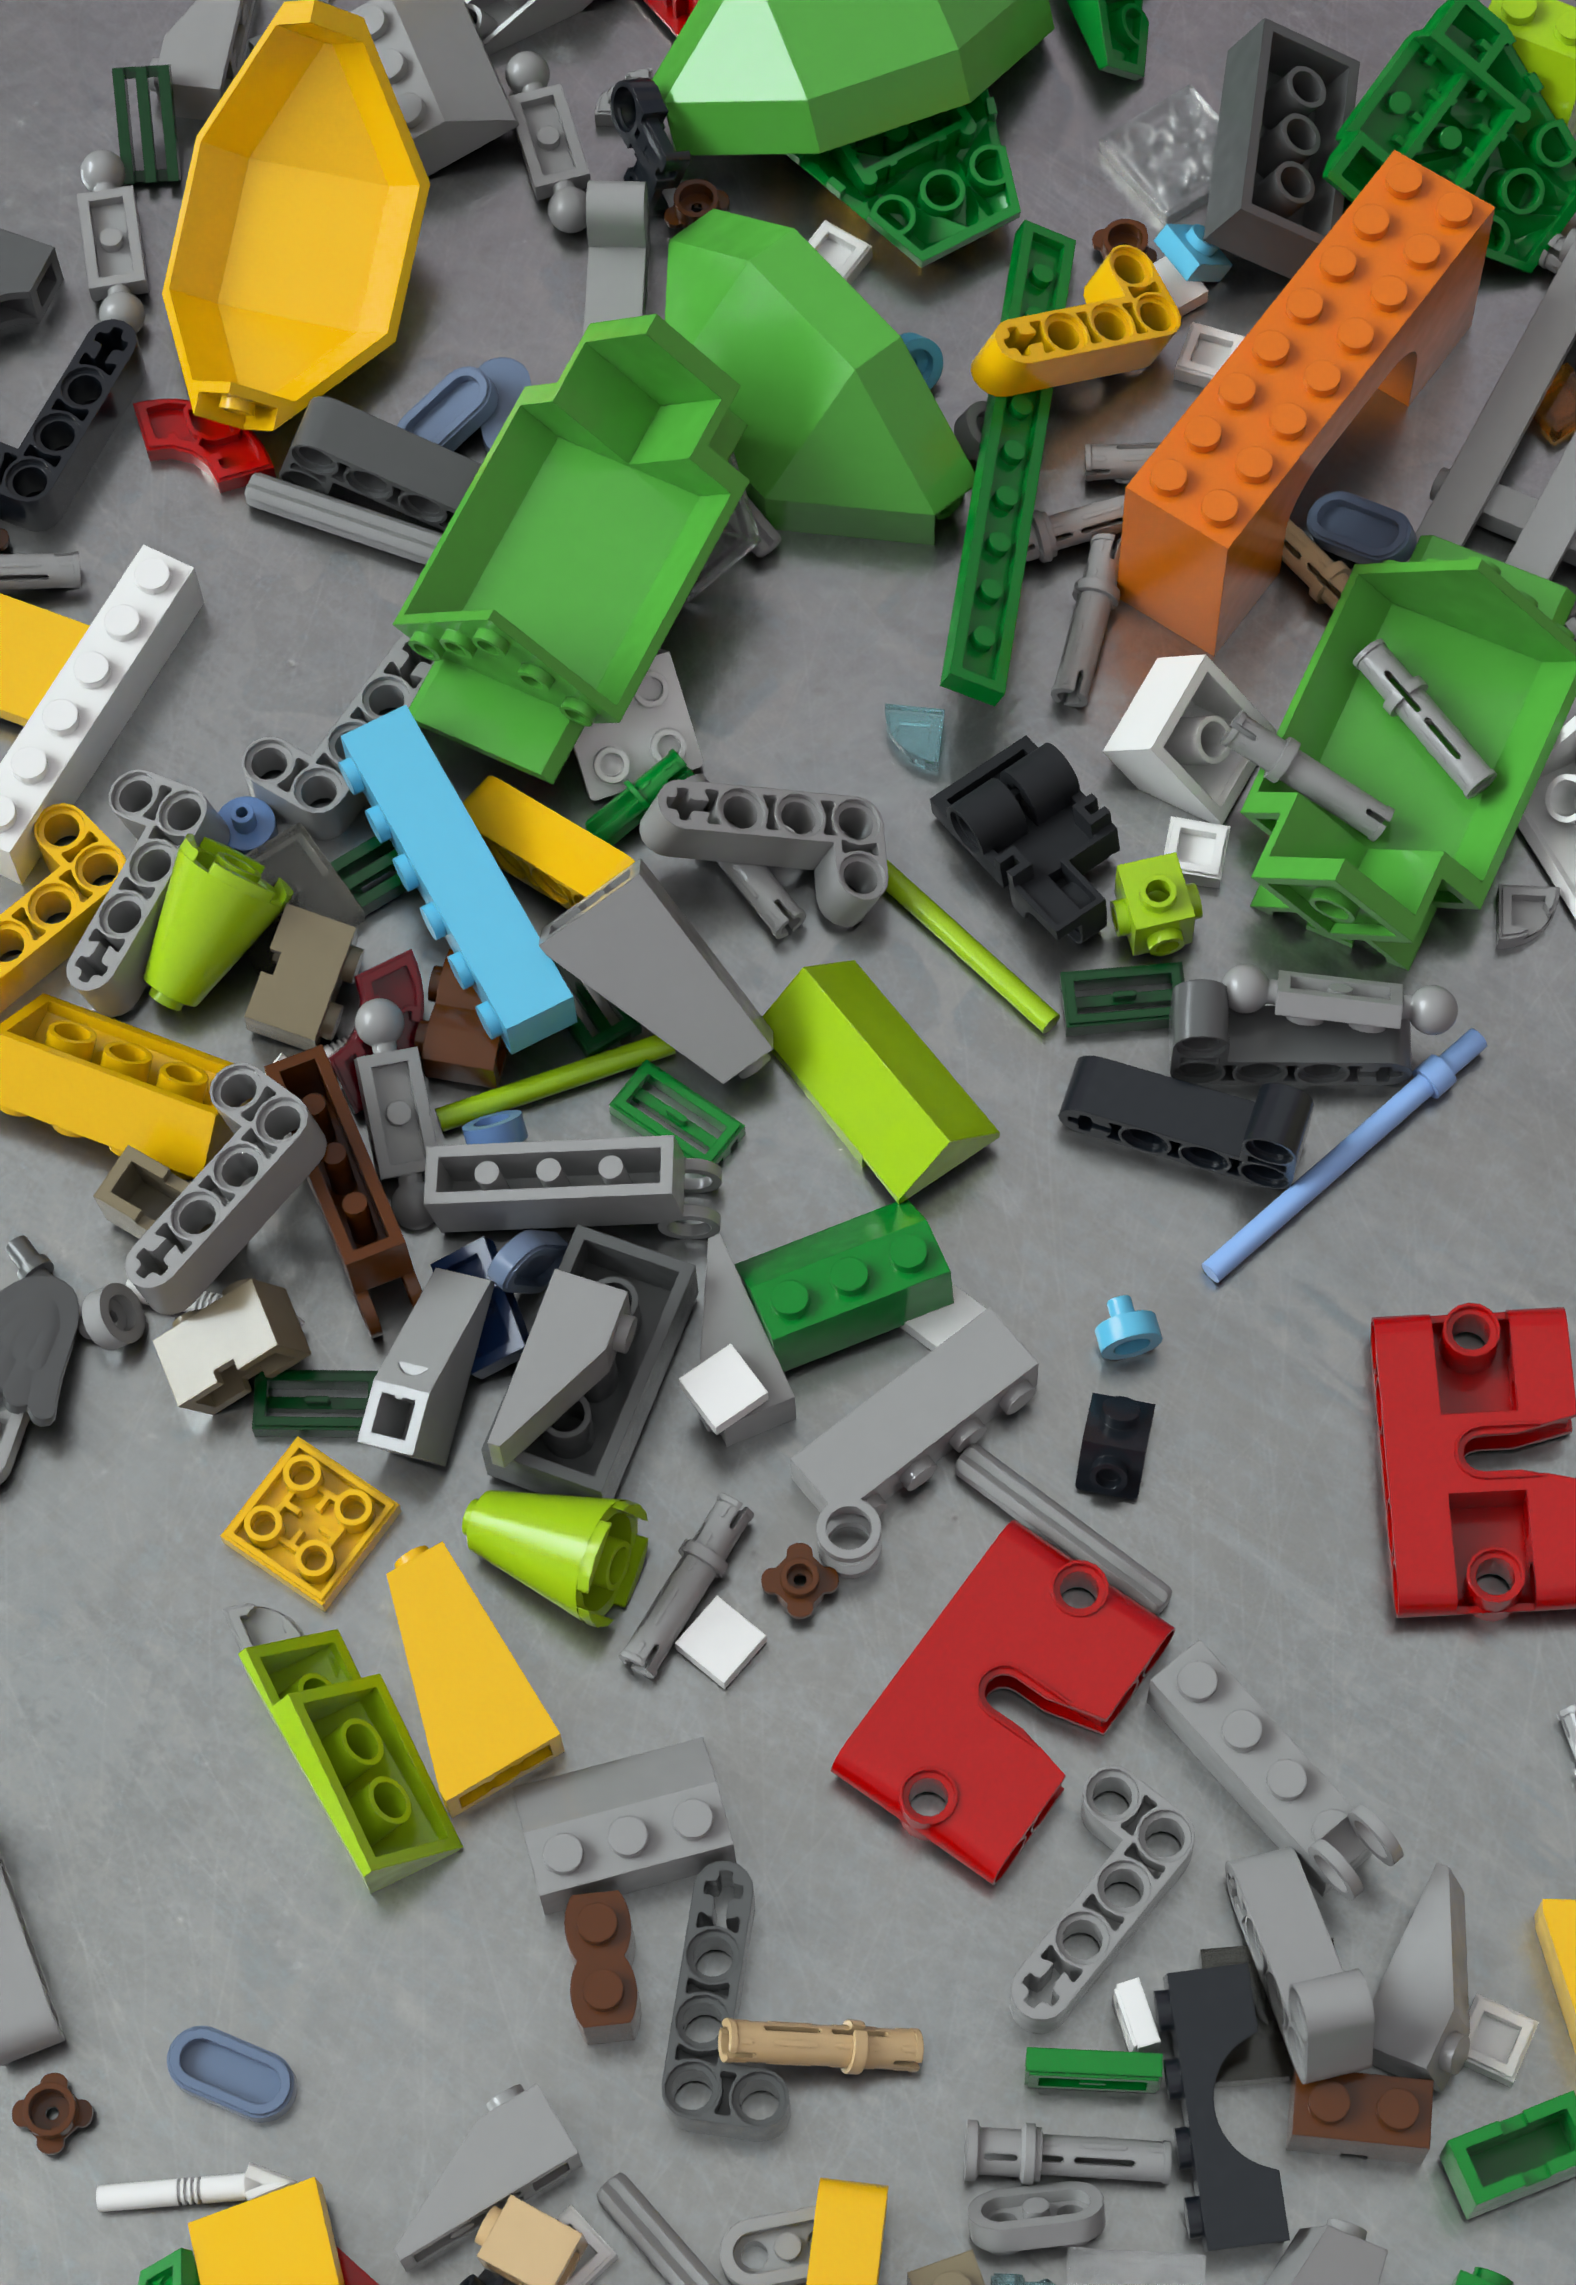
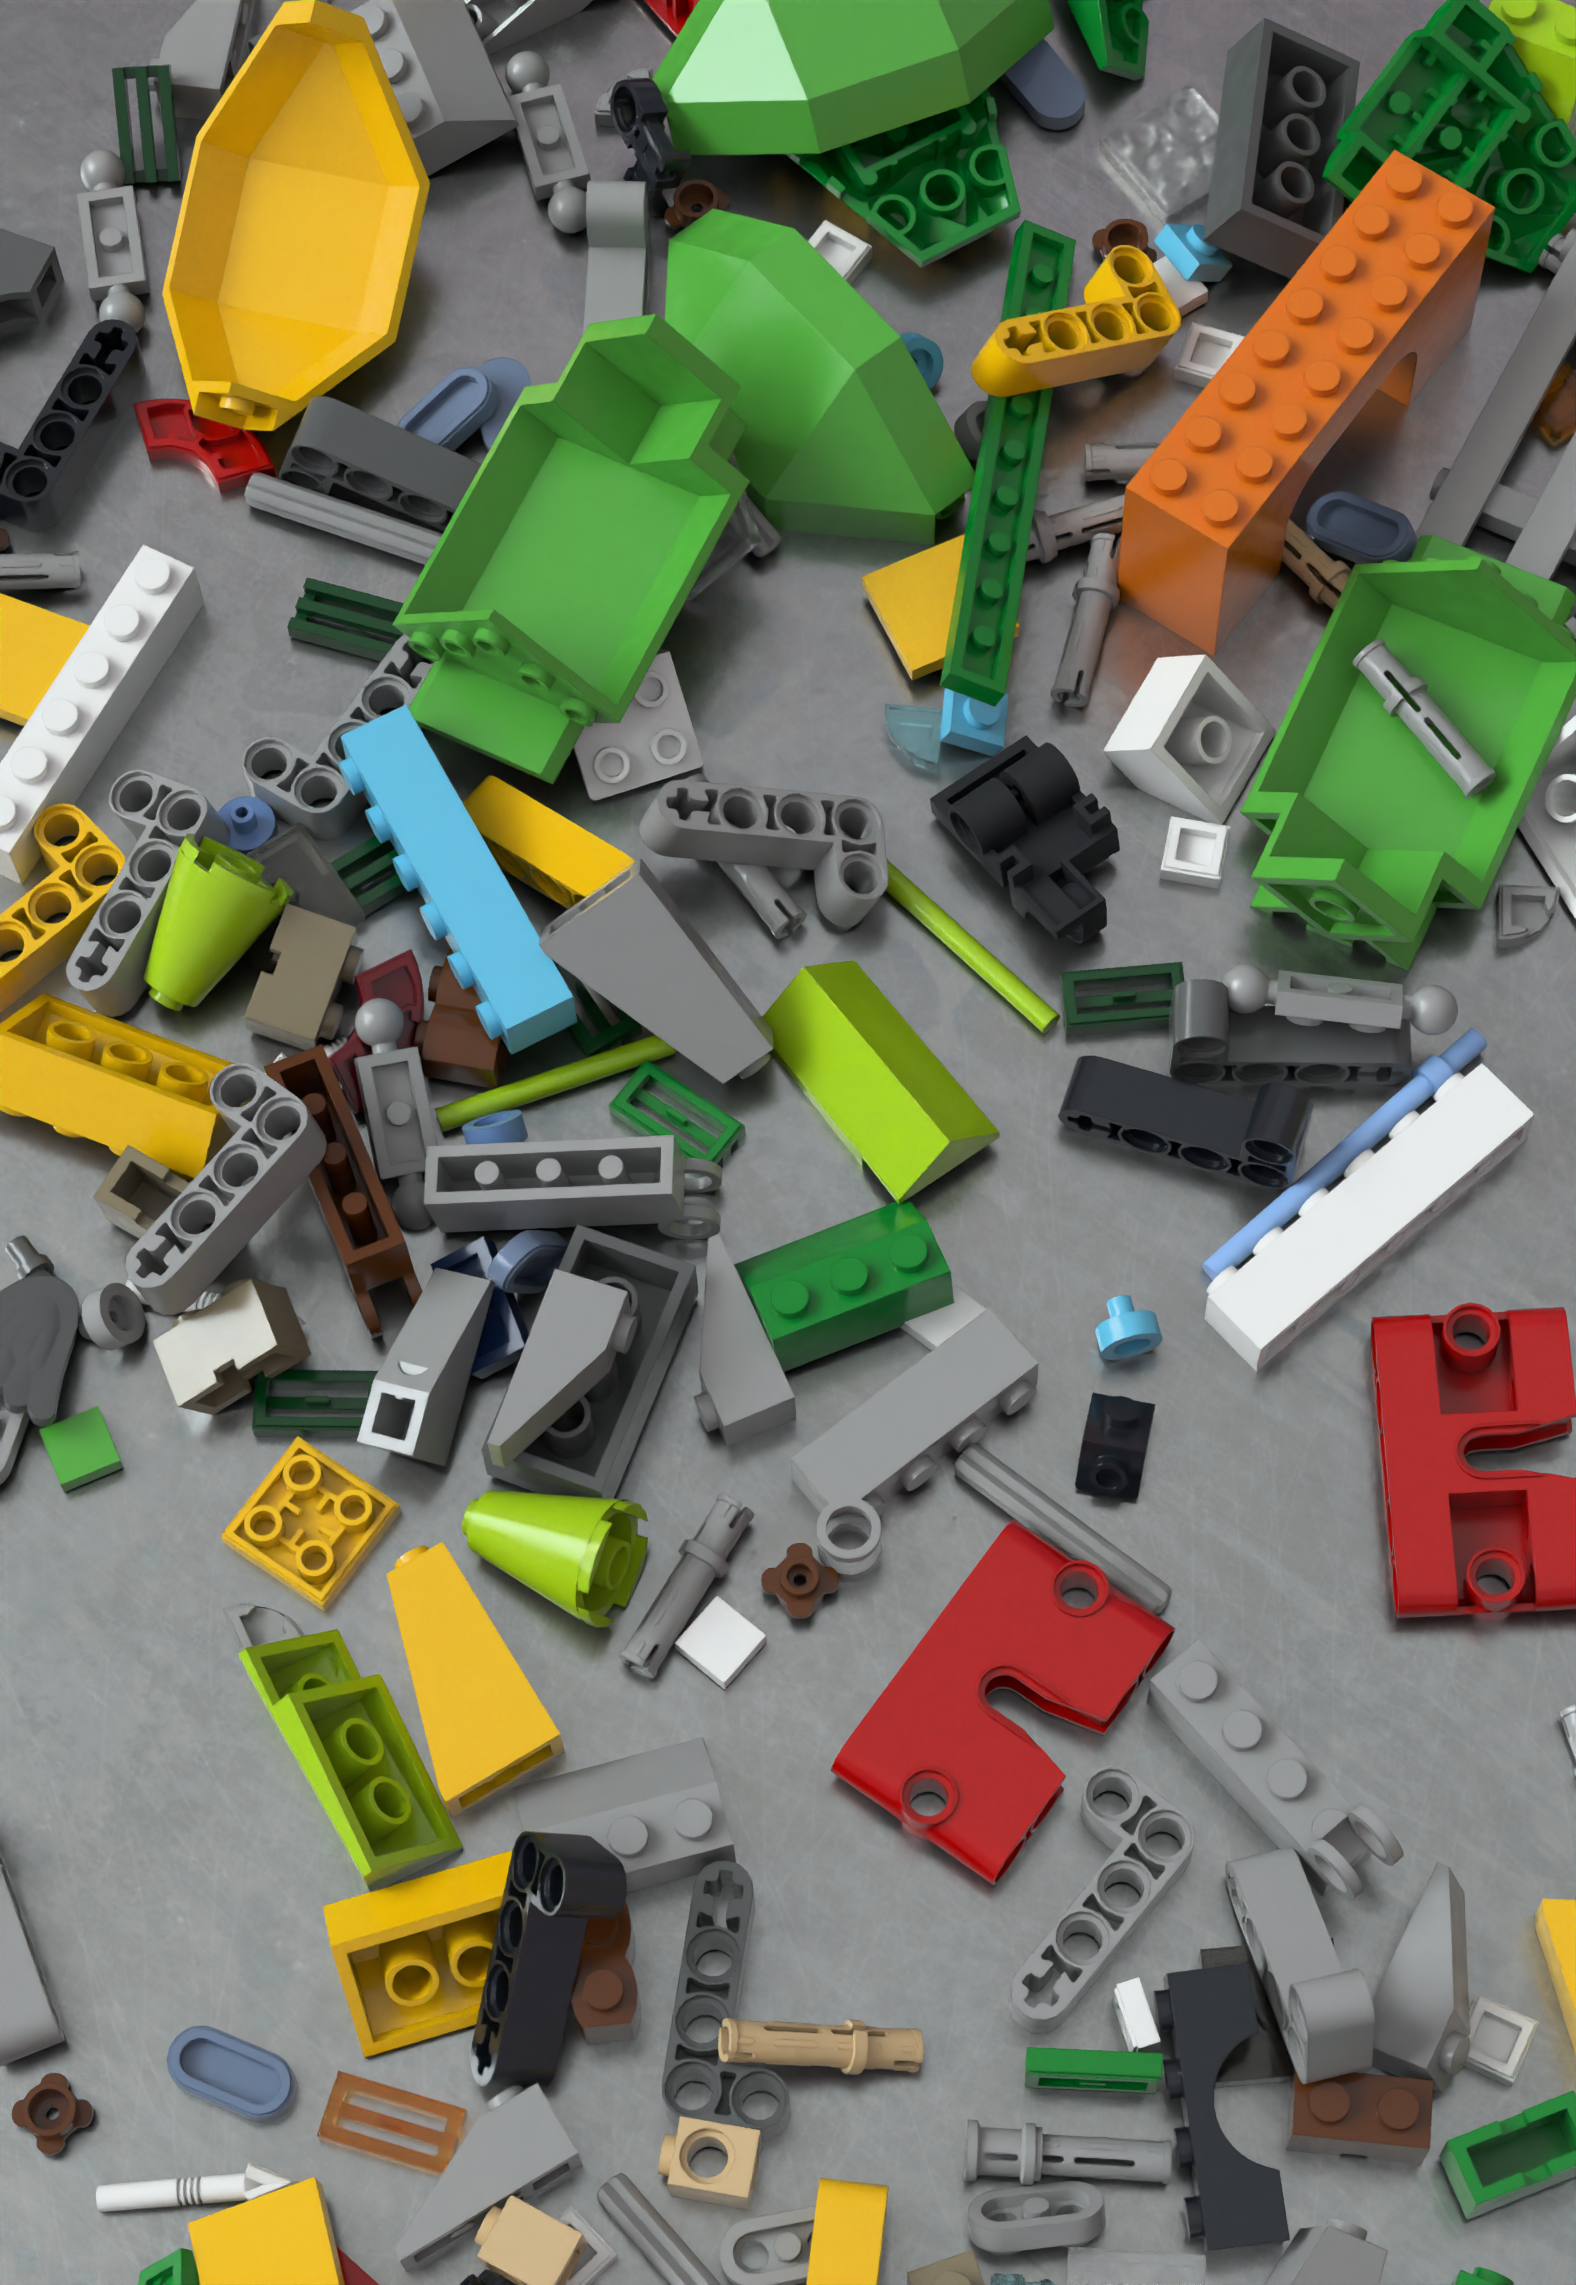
(81, 1448): none -> bright green tile
(352, 609): none -> dark green tile
(417, 1952): none -> yellow slope
(446, 2141): none -> clear orange tile
(536, 1953): none -> black beam
(629, 807): green axle -> none
(723, 1389): white tile -> none
(734, 2184): none -> tan brick
(917, 603): none -> yellow tile
(973, 723): none -> medium azure plate
(1046, 88): none -> sand blue tile
(1155, 905): lime brick -> none
(1304, 774): light grey pin -> none
(1367, 1215): none -> white brick

